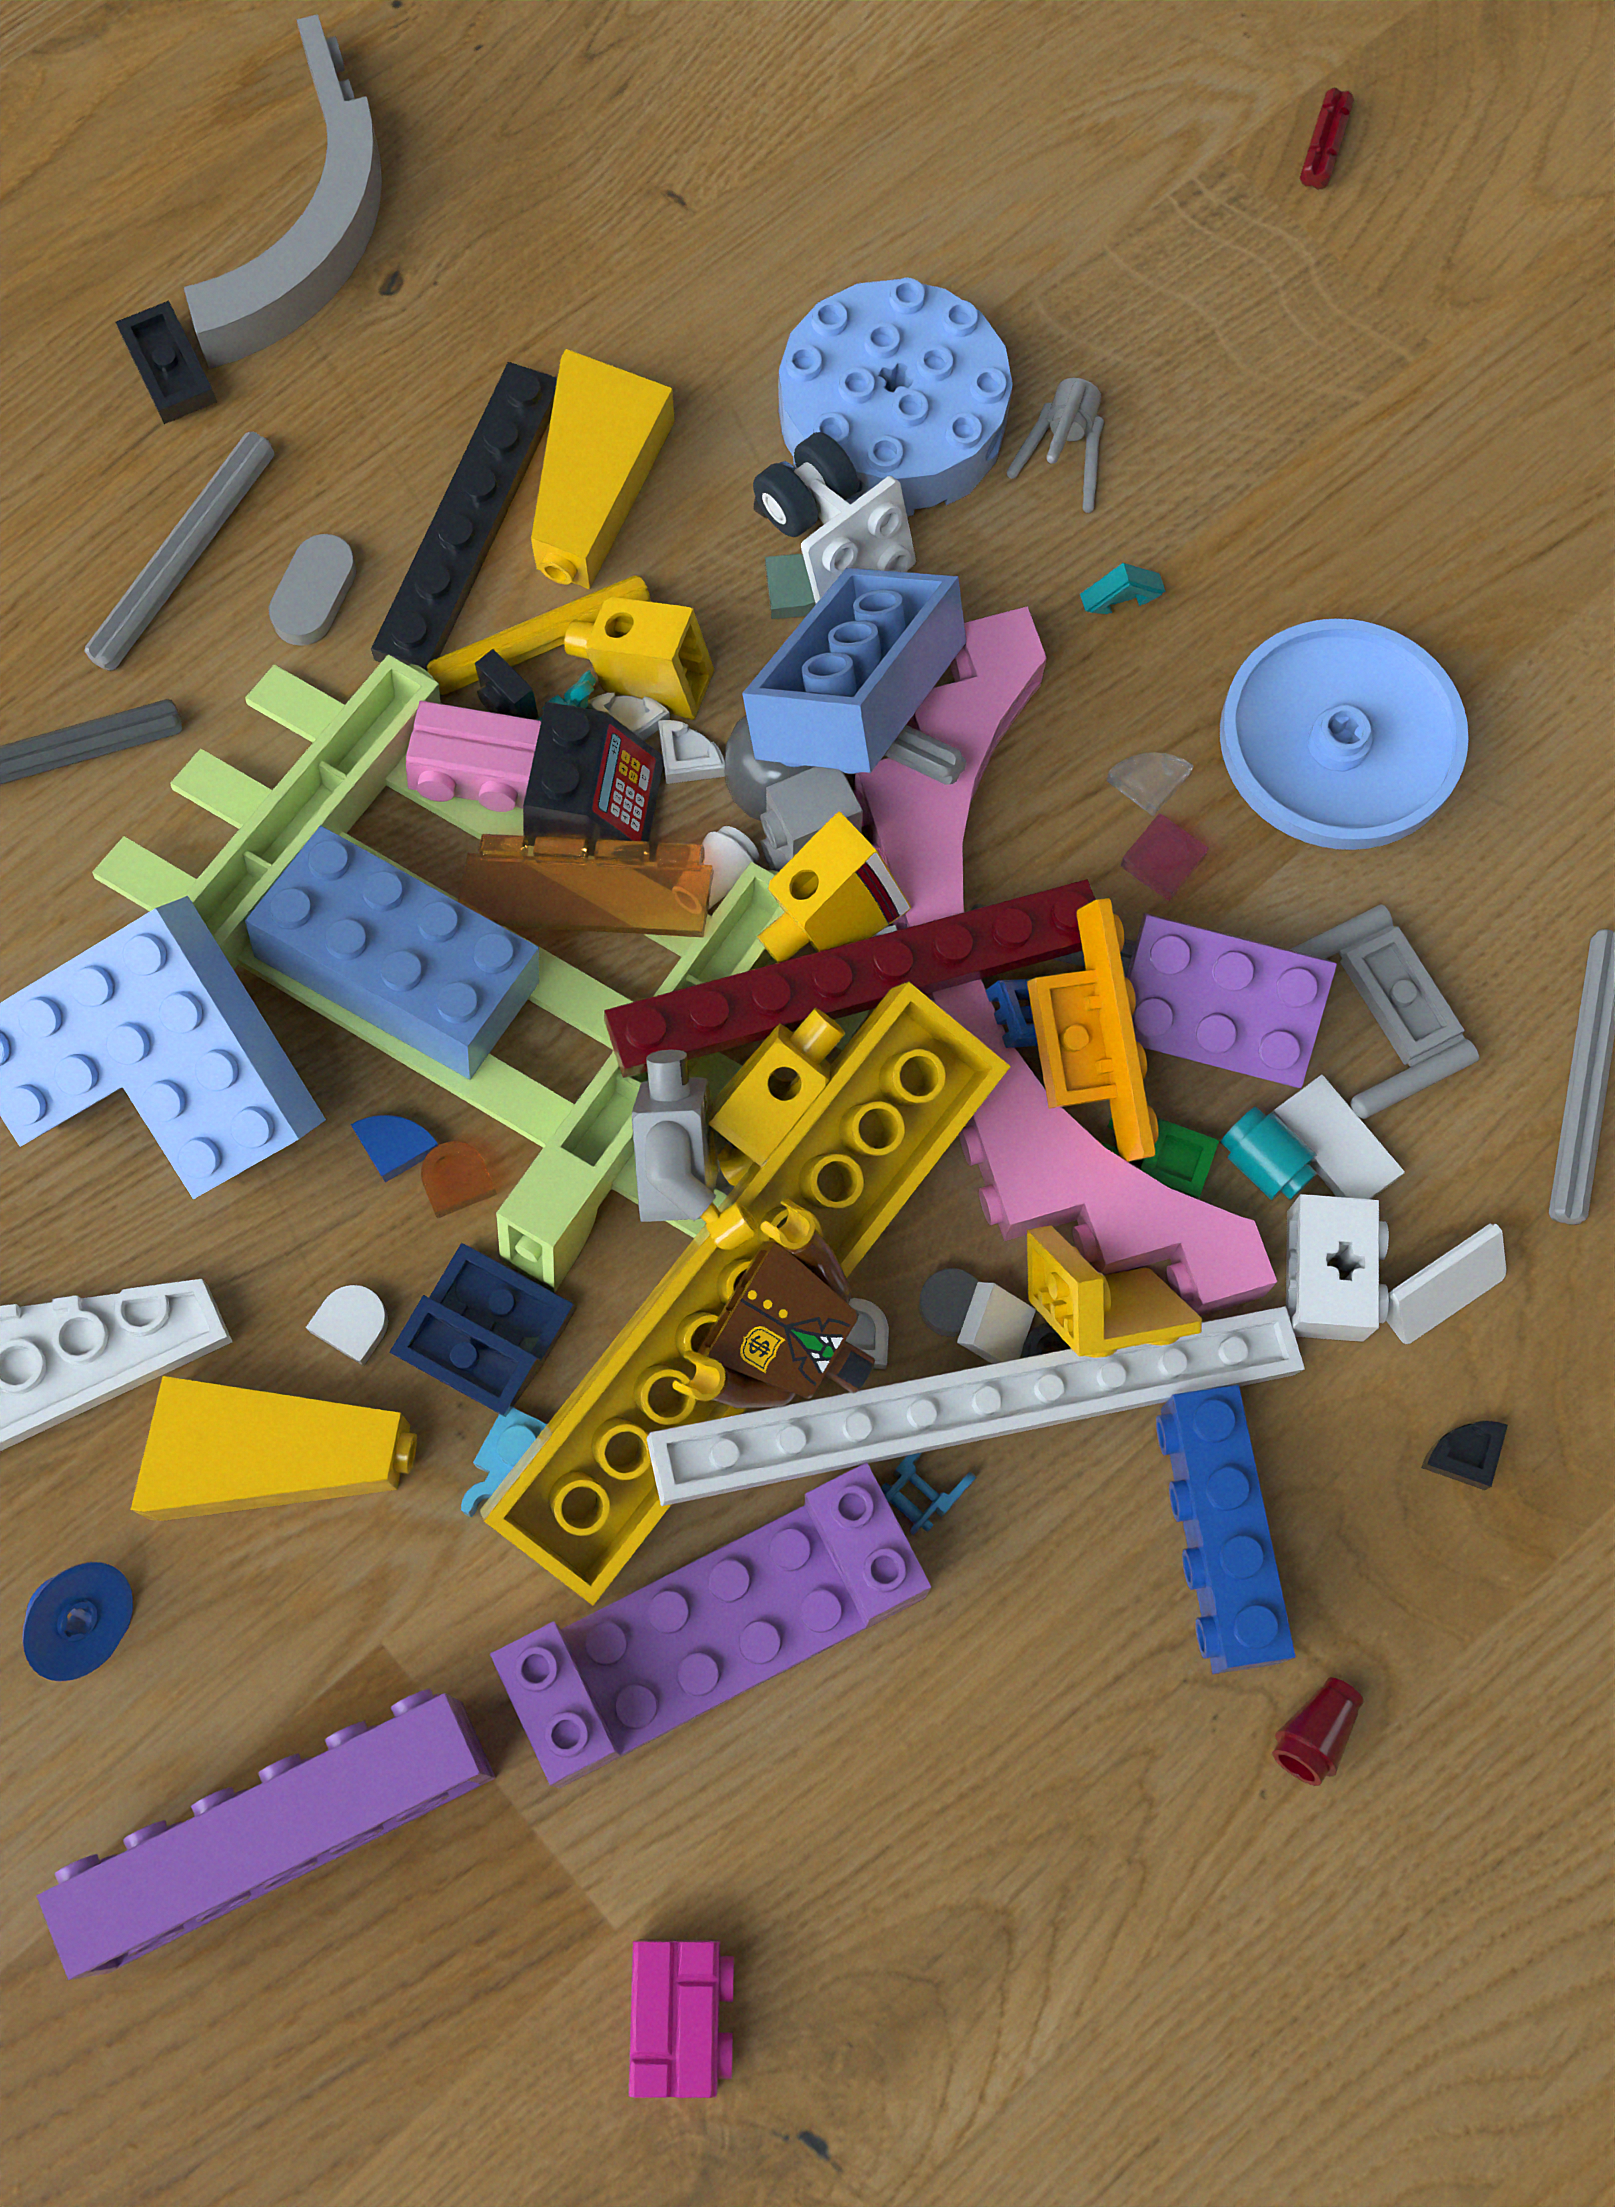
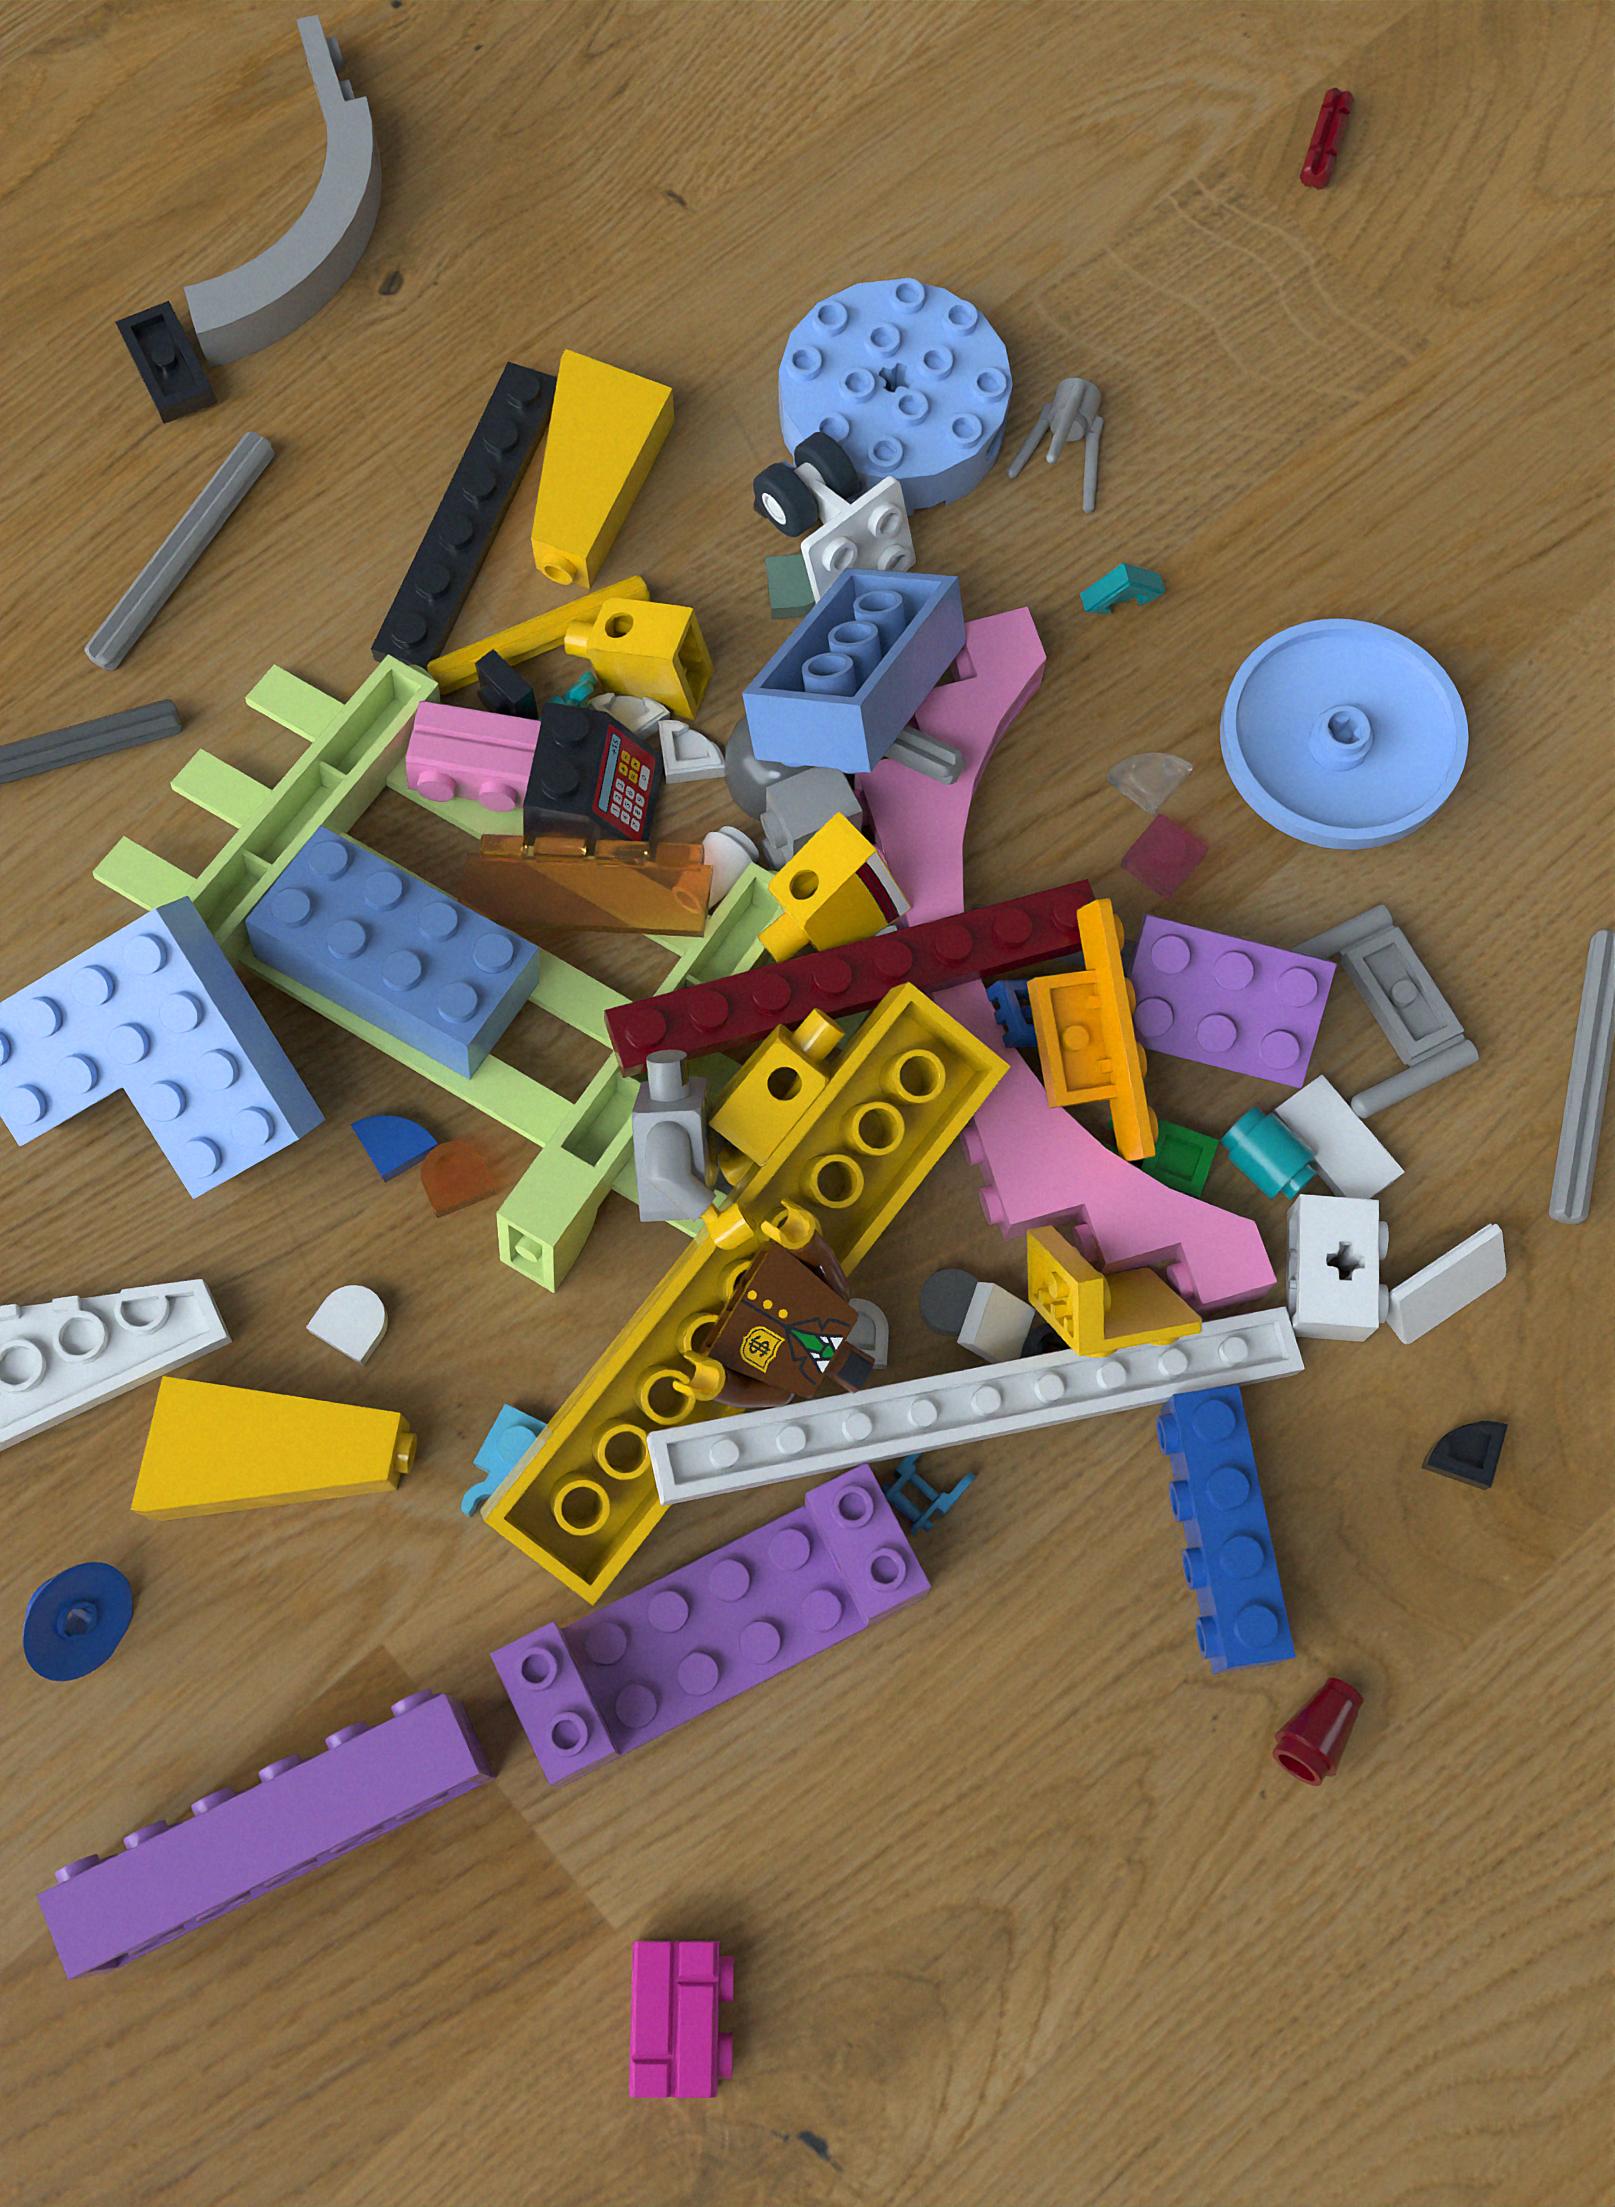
(312, 589): light grey tile -> none
(483, 1330): dark blue slope -> none

